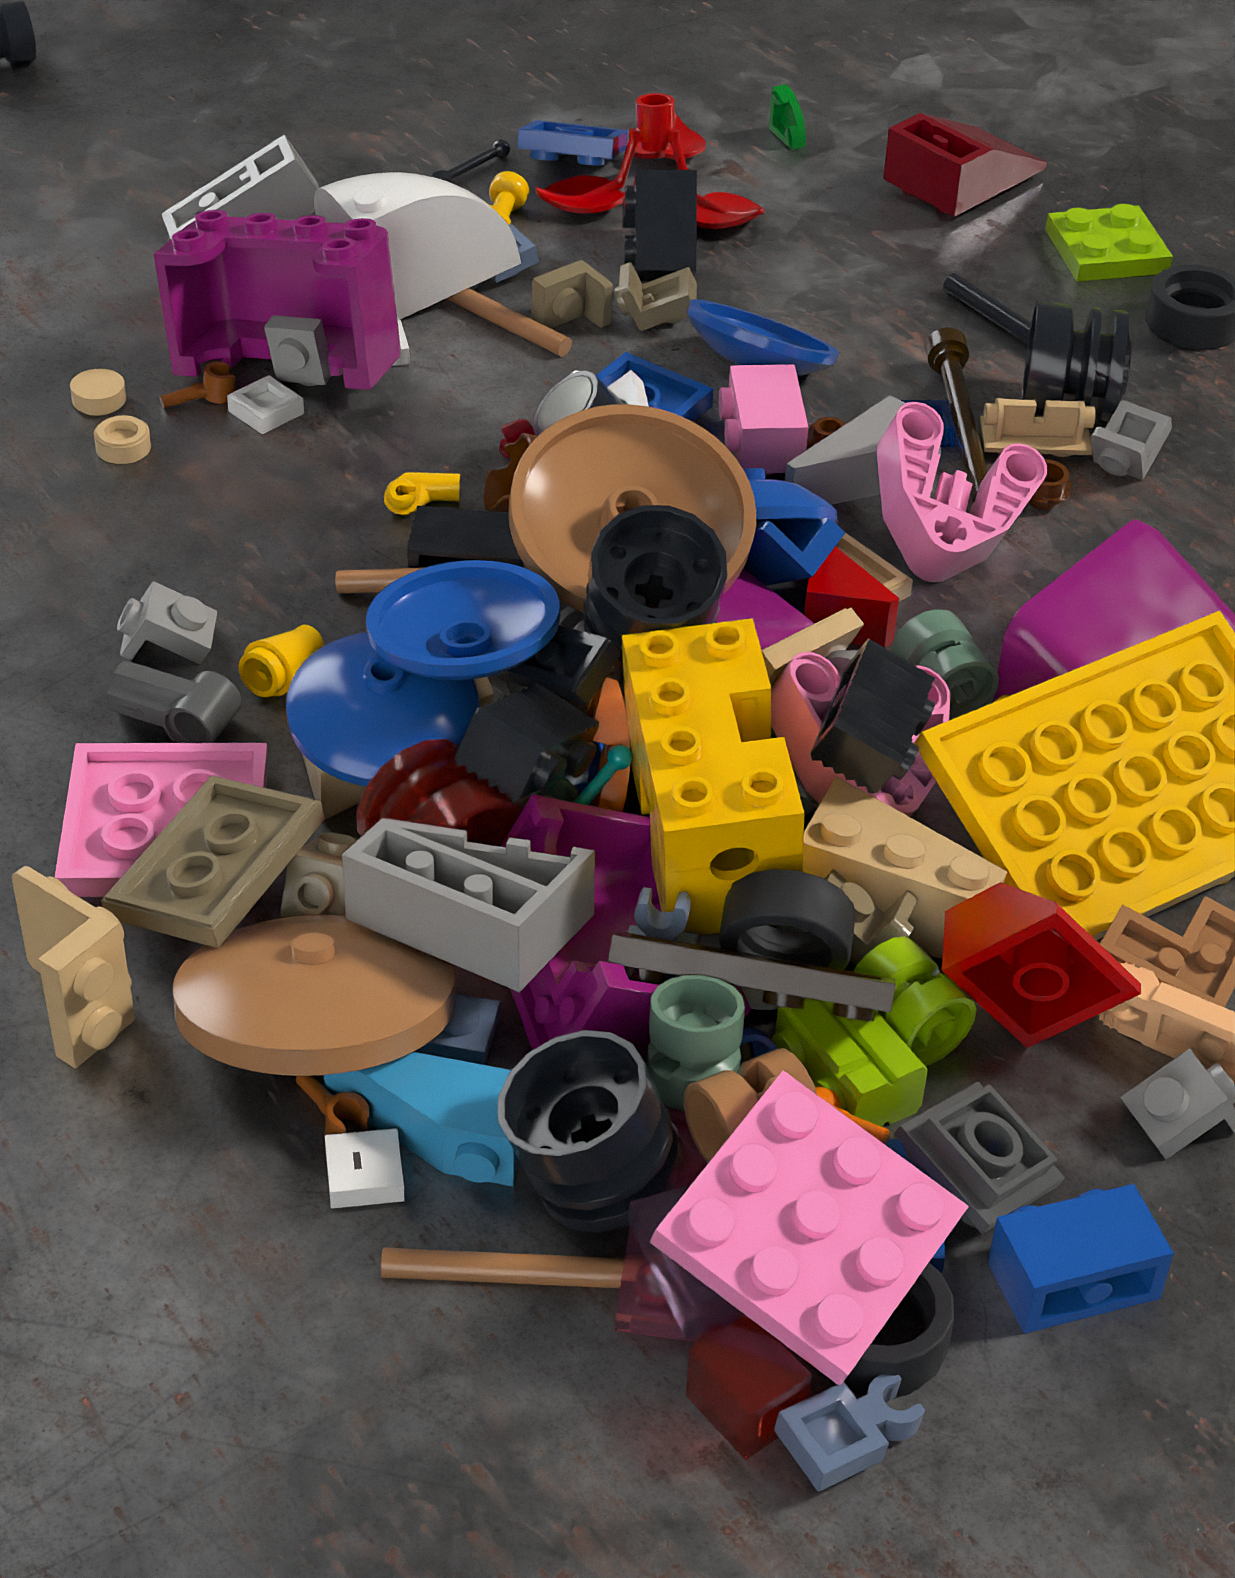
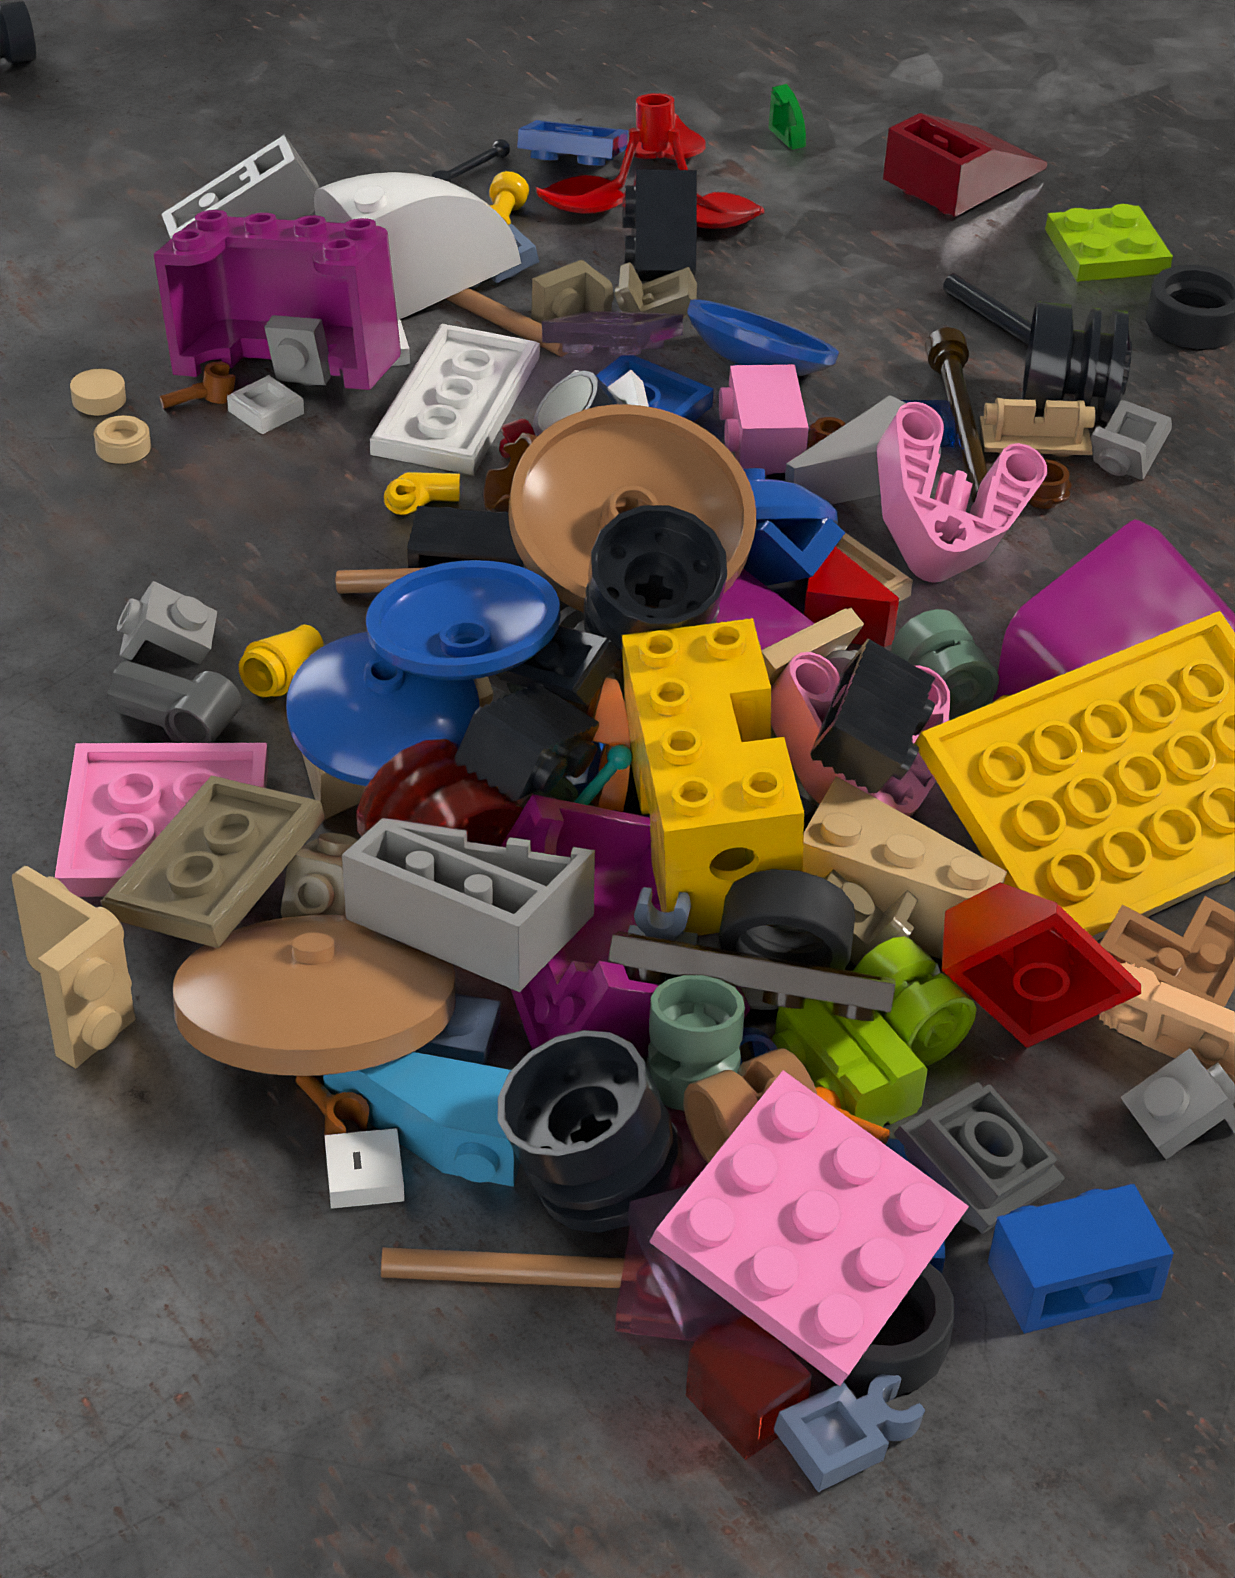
(455, 399): none -> white tile
(620, 331): none -> clear purple plate

